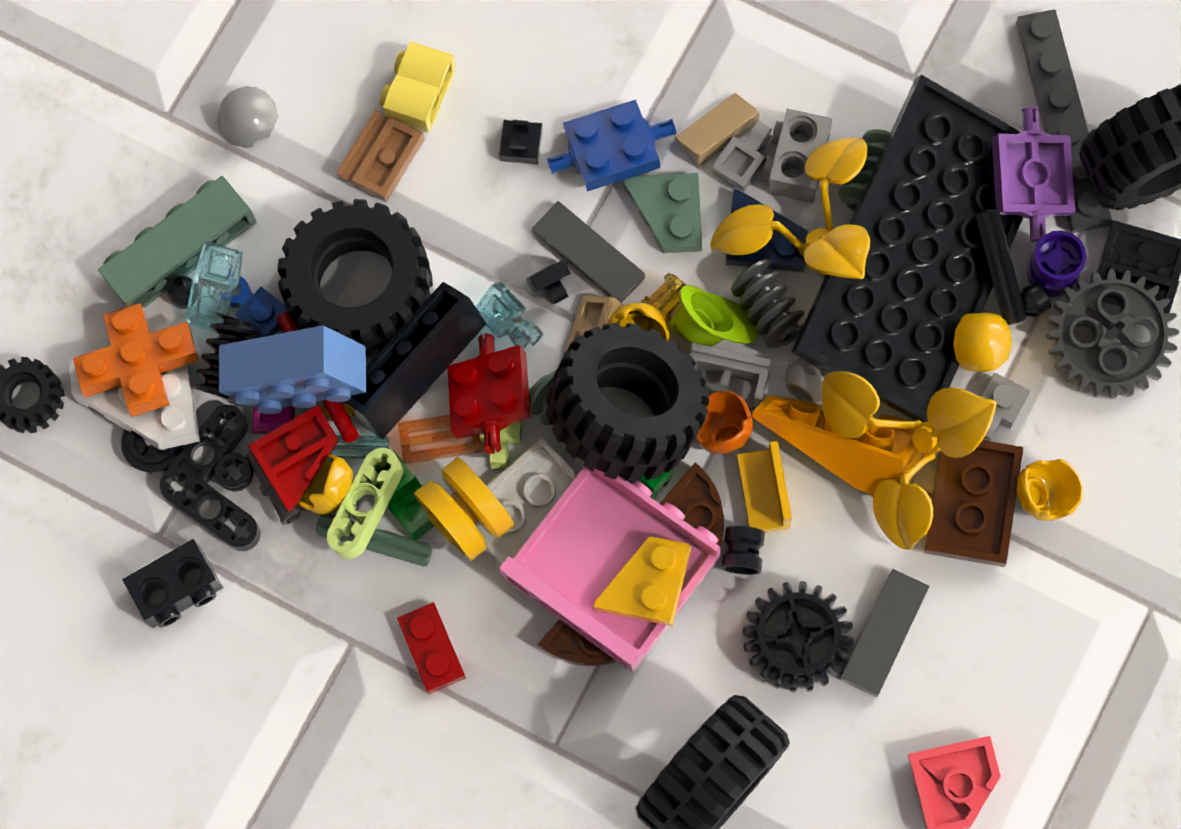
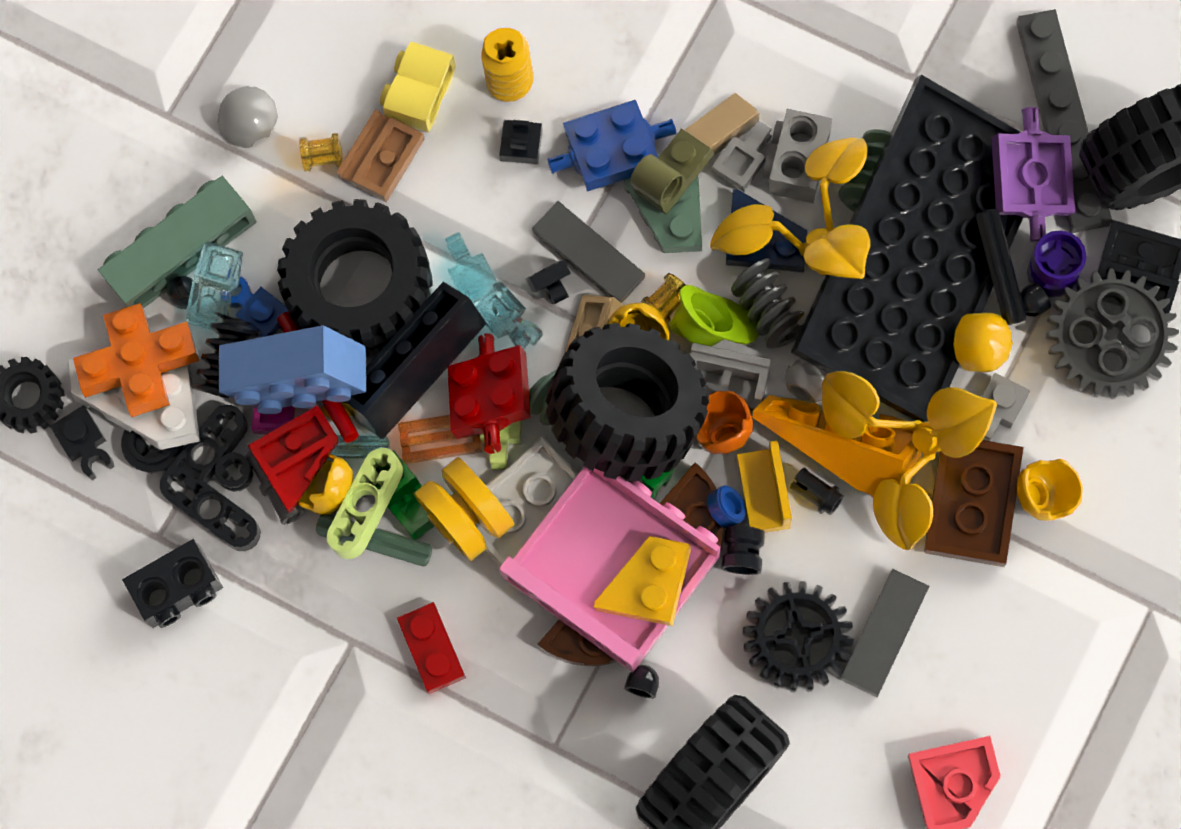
(80, 438): none -> black plate
(321, 152): none -> clear yellow bush
(471, 274): none -> clear light blue plate
(507, 64): none -> yellow piece
(643, 682): none -> black hinge
(666, 178): none -> olive plate
(726, 506): none -> blue tile
(817, 491): none -> black pin

